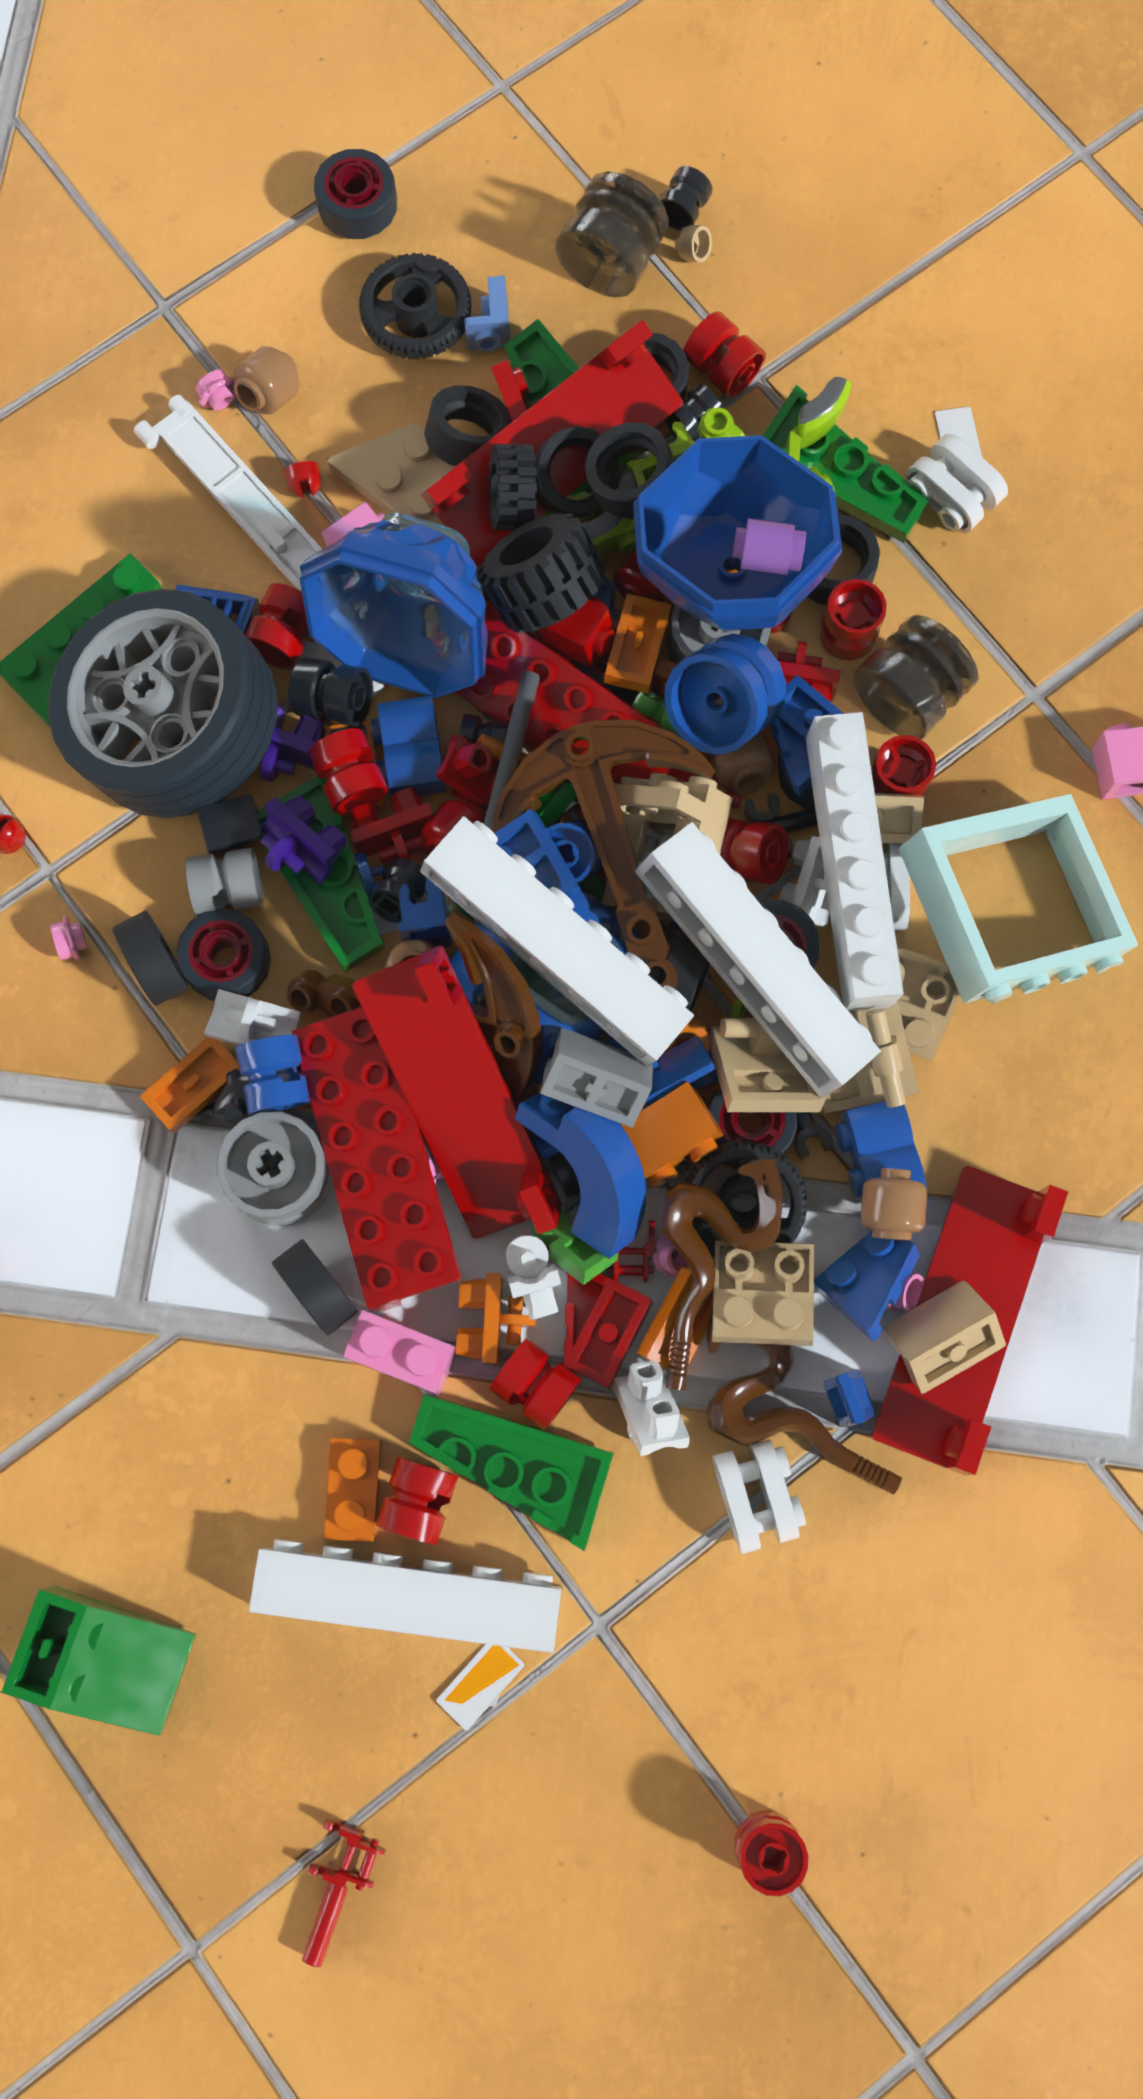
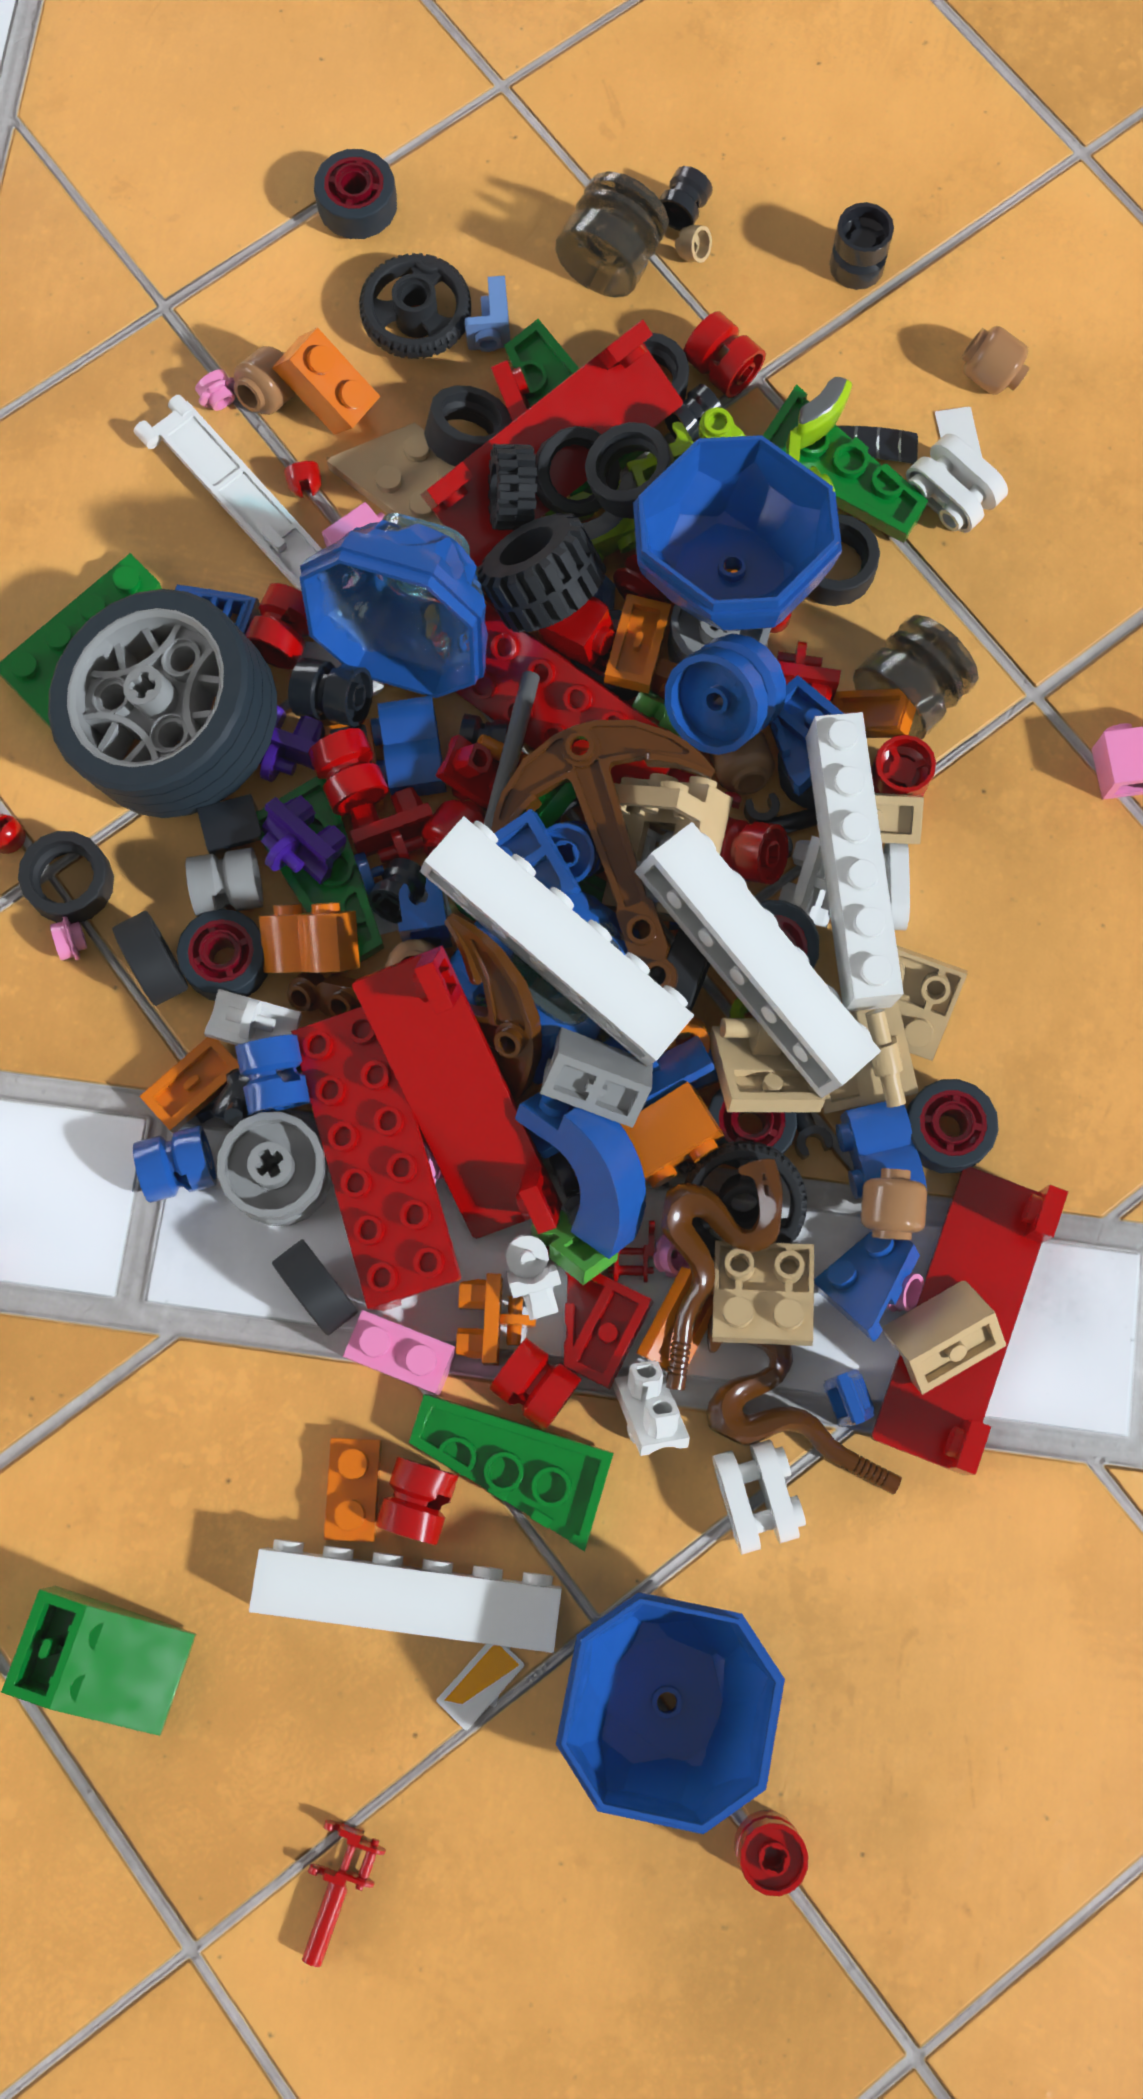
(46, 850): none -> black tyre
(174, 1164): none -> blue wheel
(309, 940): none -> orange brick
(326, 381): none -> orange brick
(682, 1763): none -> blue rock
(769, 547): medium lavender brick -> none
(852, 619): red wheel -> none
(861, 245): none -> black wheel
(884, 710): none -> orange tile
(886, 442): none -> black sticker
(954, 926): light aqua window -> none
(969, 1108): none -> wheel
(995, 360): none -> medium nougat head

